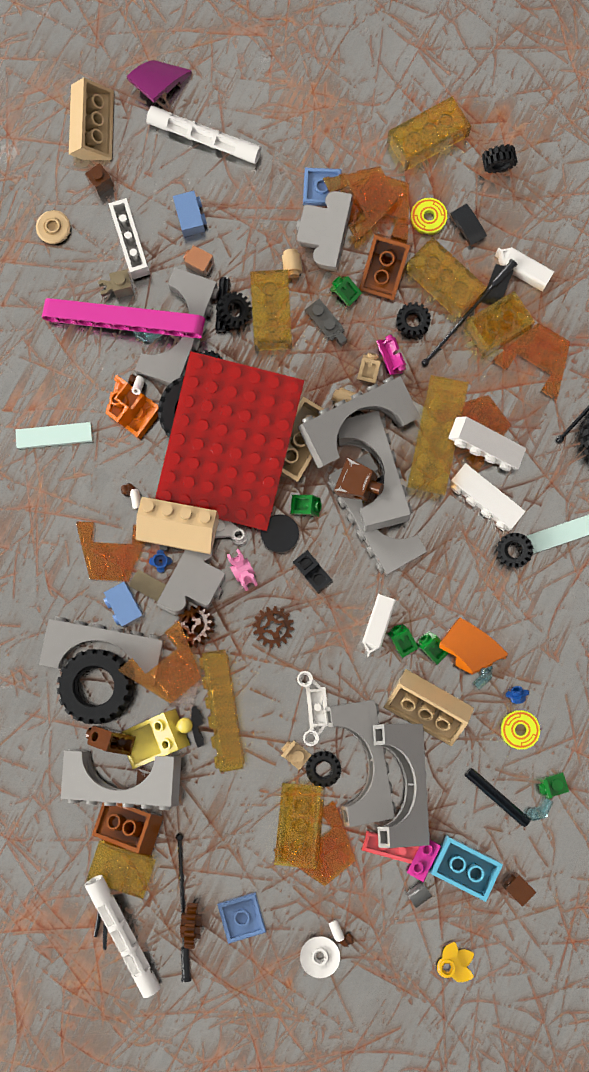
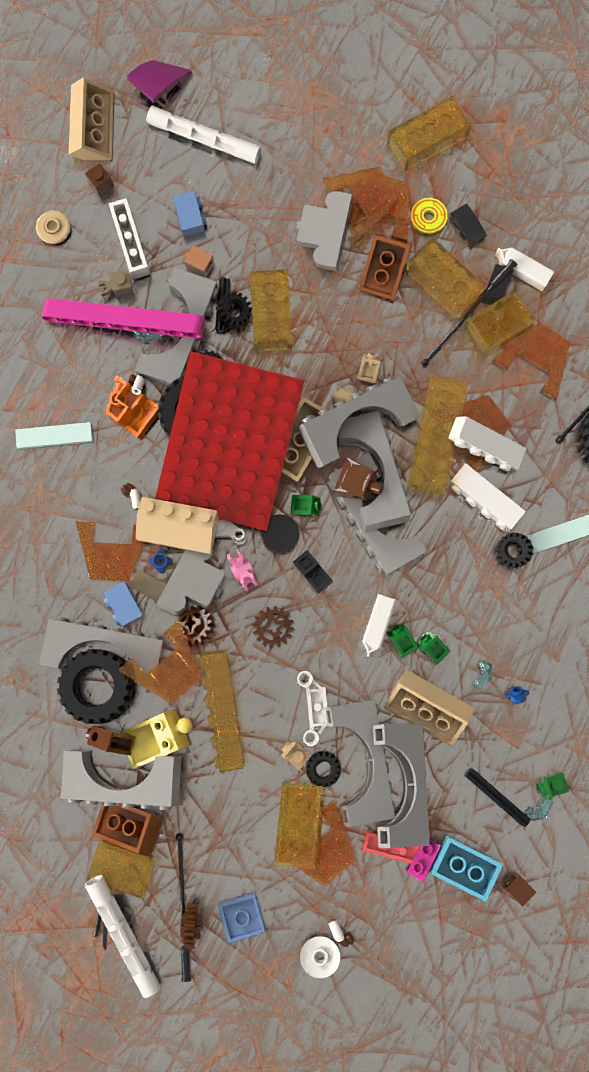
(197, 720): black slope -> none
(292, 261): tan brick -> none
(314, 187): medium blue tile -> none
(326, 322): dark grey hinge -> none
(345, 289): green bracket -> none
(394, 362): dark pink hinge -> none
(417, 310): black tyre -> none
(418, 894): dark grey beam -> none
(458, 961): yellow plate -> none
(471, 647): orange slope -> none
(499, 158): black tyre -> none
(531, 725): neon yellow tile -> none

